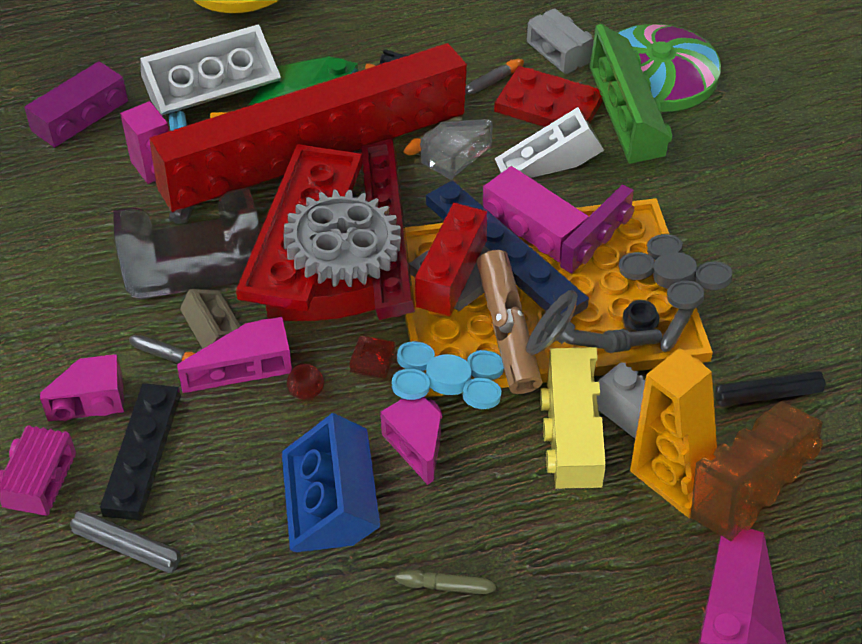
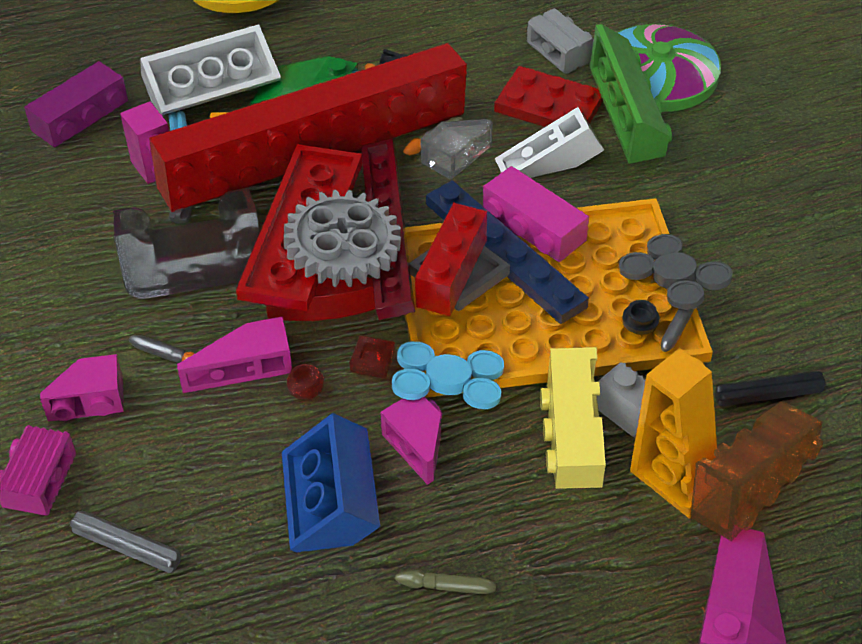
(140, 452): black plate -> none
(208, 315): dark tan slope -> none
(493, 76): flat silver piece -> none
(507, 317): medium nougat piece -> none
(558, 327): dark grey dish -> none
(597, 229): magenta plate -> none

